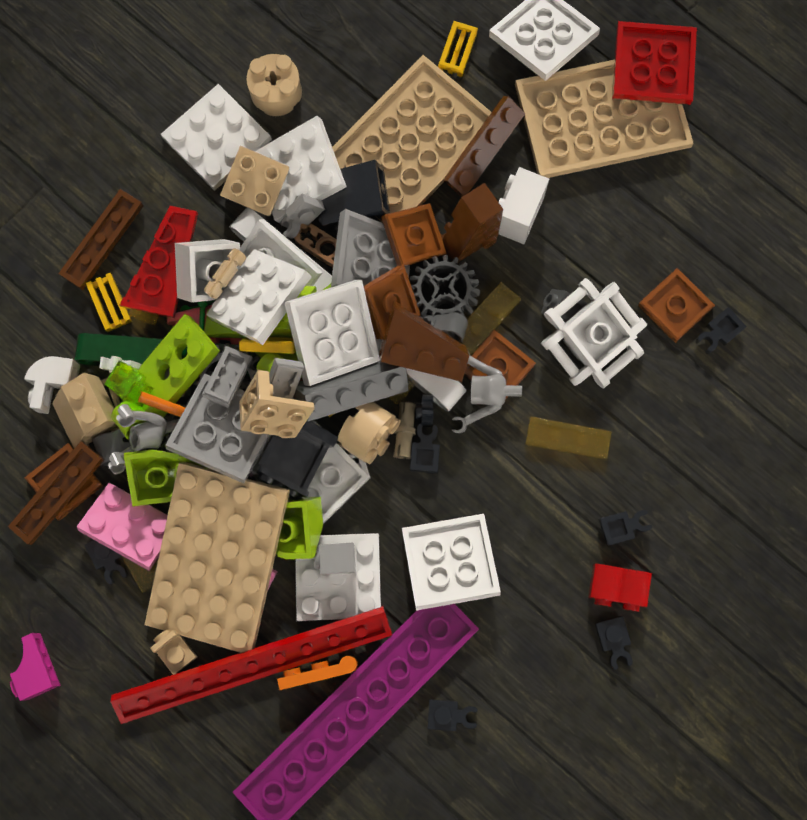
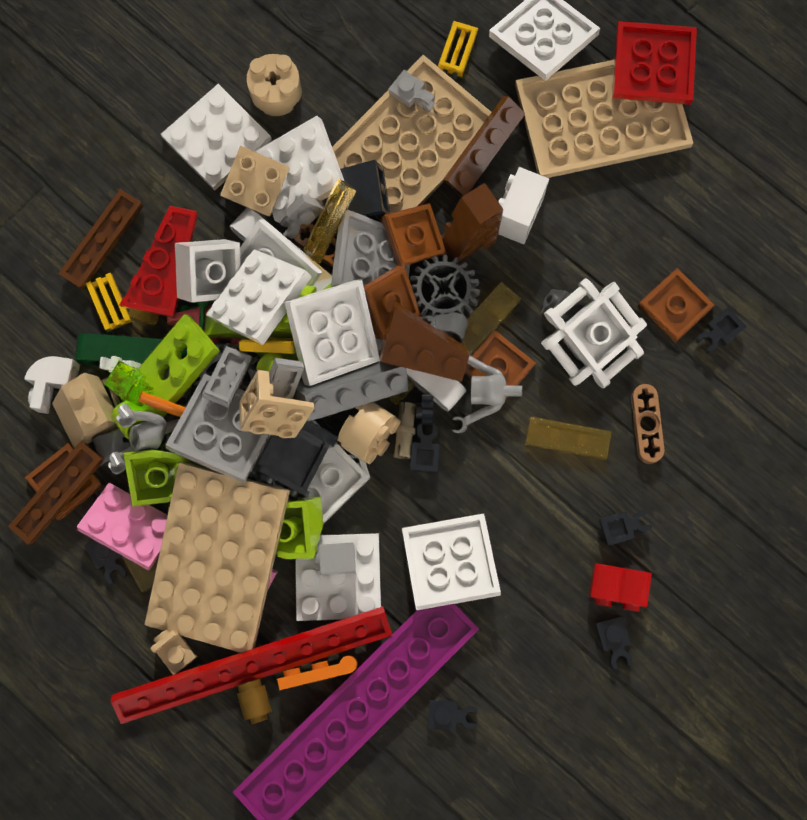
(35, 671): dark pink arch -> none
(224, 273): tan axle -> none
(254, 701): none -> pearl gold brick
(329, 220): none -> clear yellow tile
(410, 90): none -> light grey plate
(656, 443): none -> medium nougat beam

